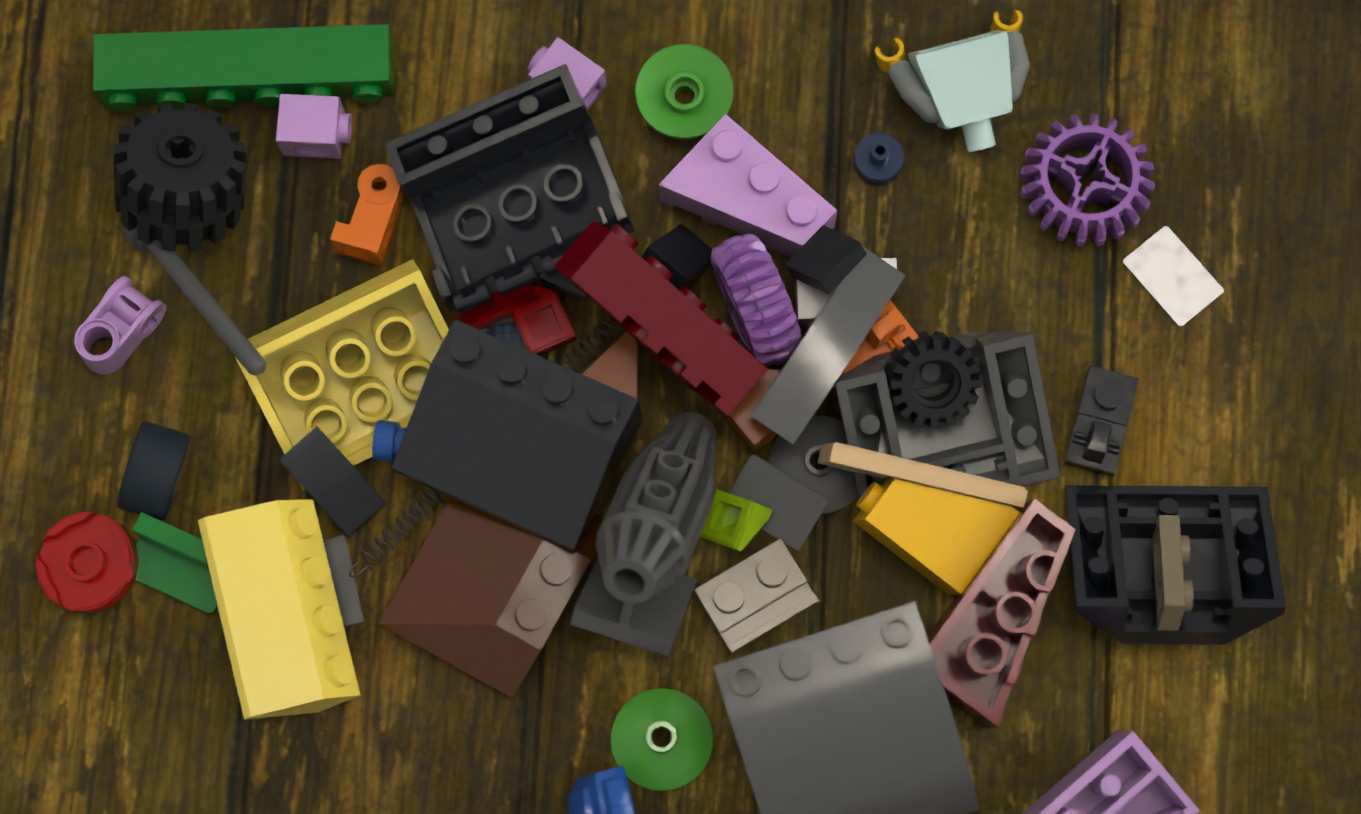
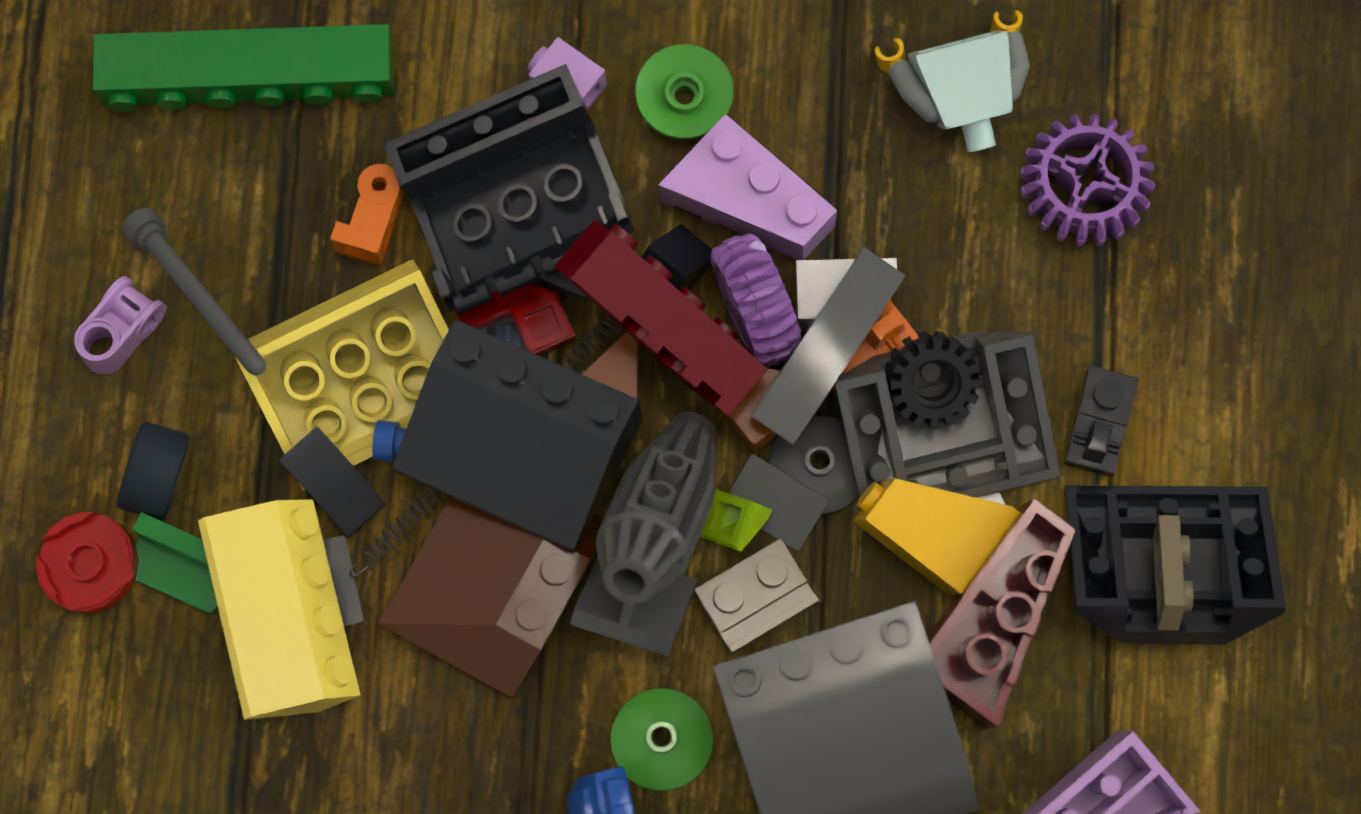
(179, 176): black wheel -> none
(312, 126): lavender brick -> none
(825, 259): black piece -> none
(878, 168): dark blue tile -> none
(891, 467): tan tile -> none
(1173, 276): flat silver sticker -> none

